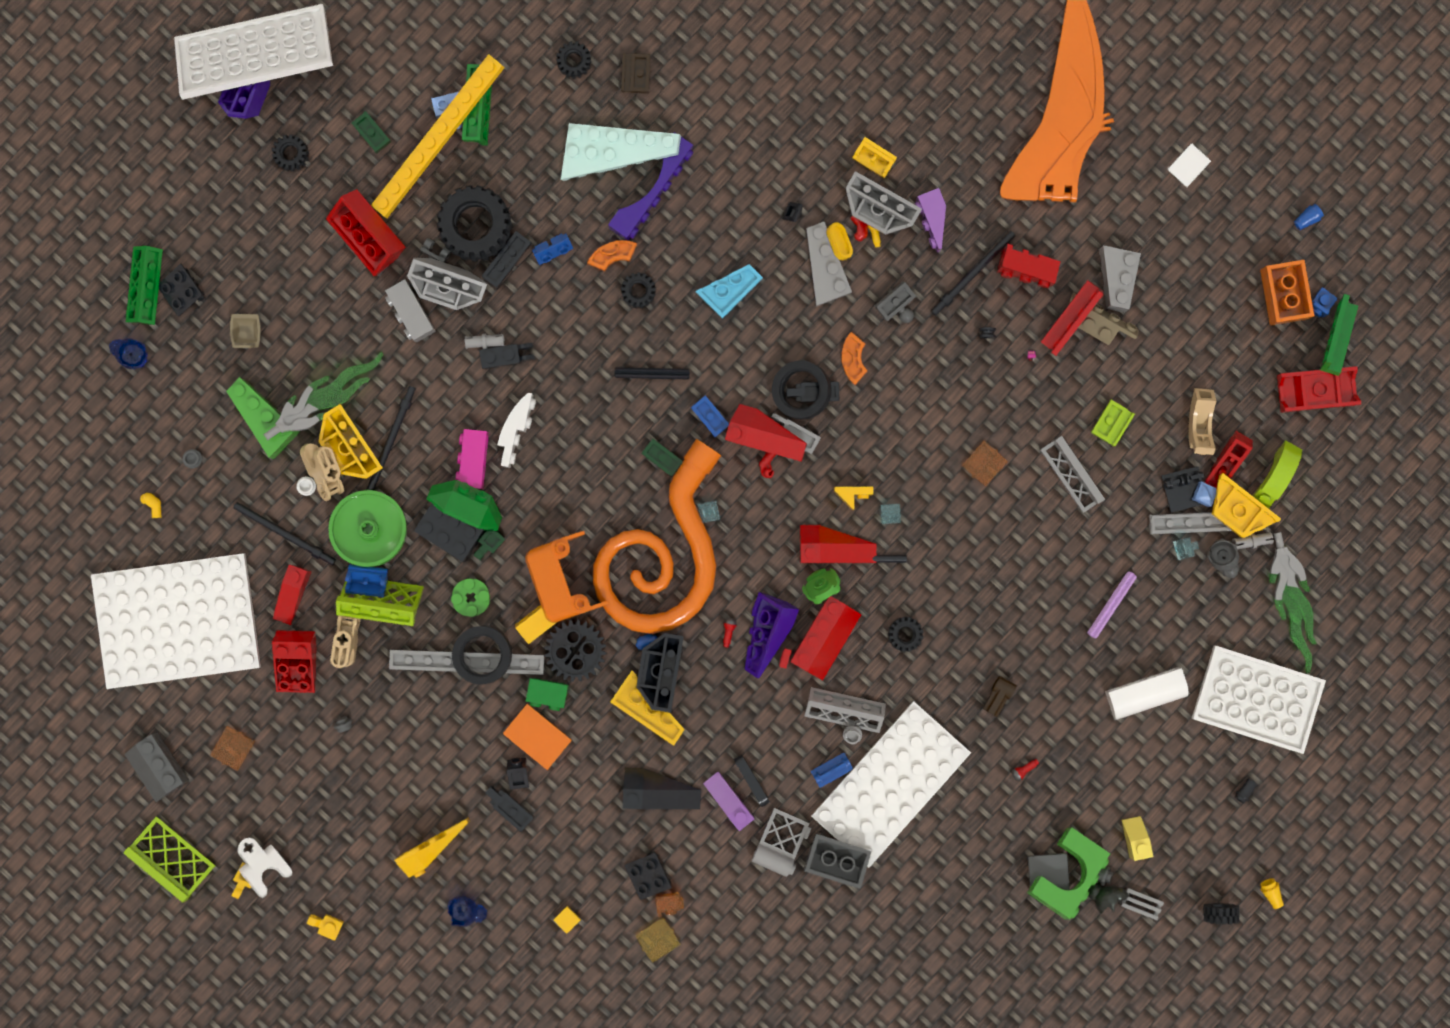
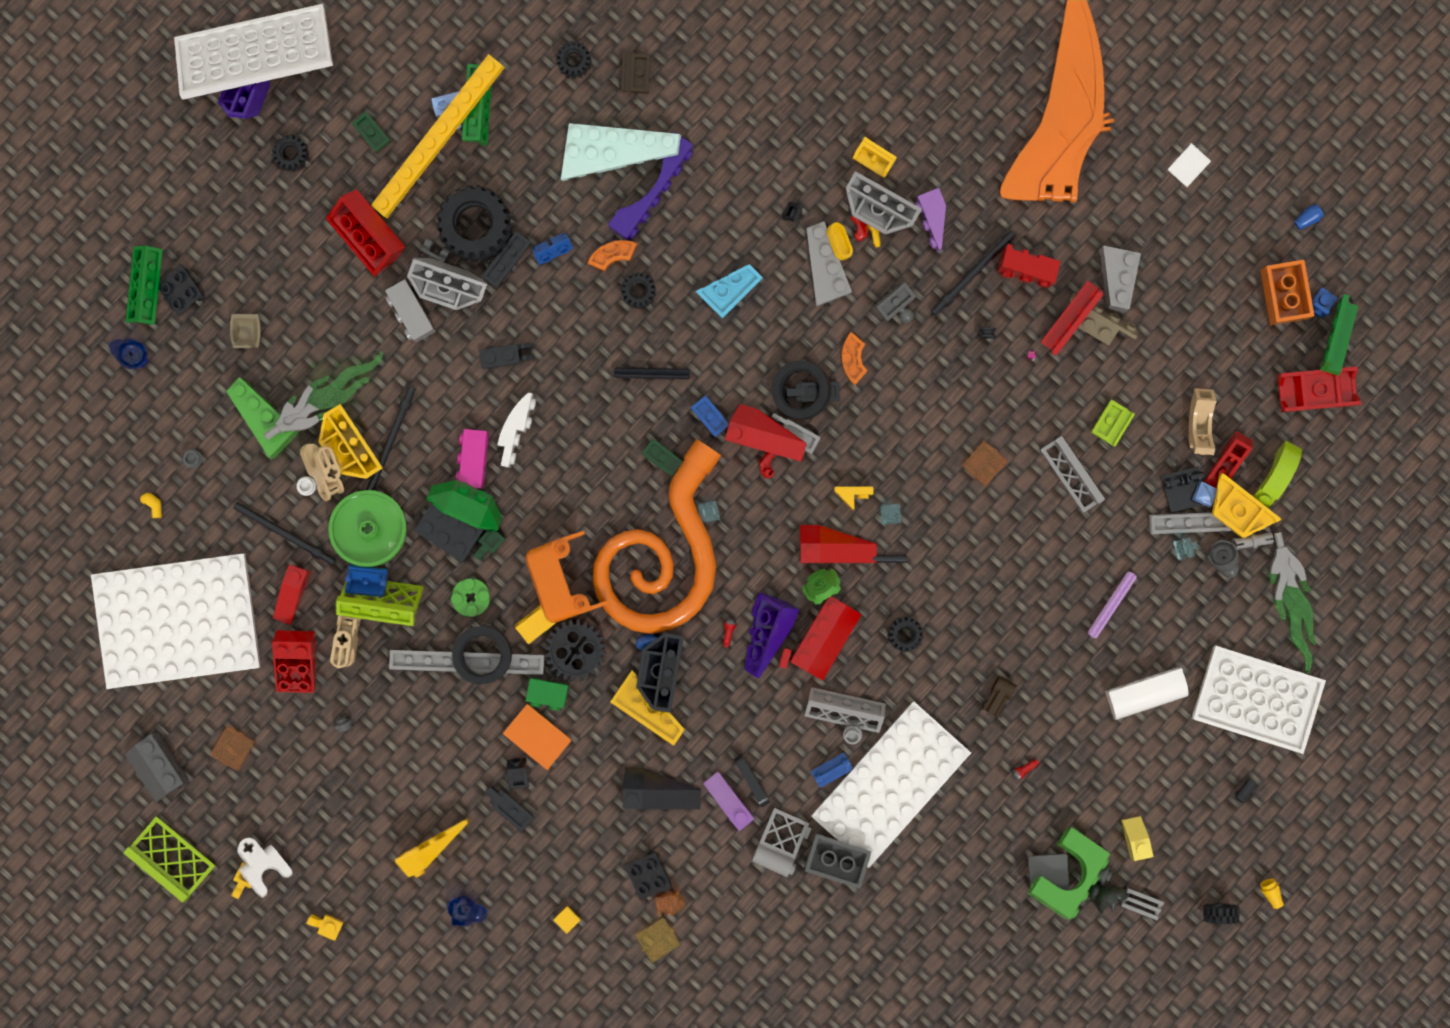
(484, 341): light grey pin -> none

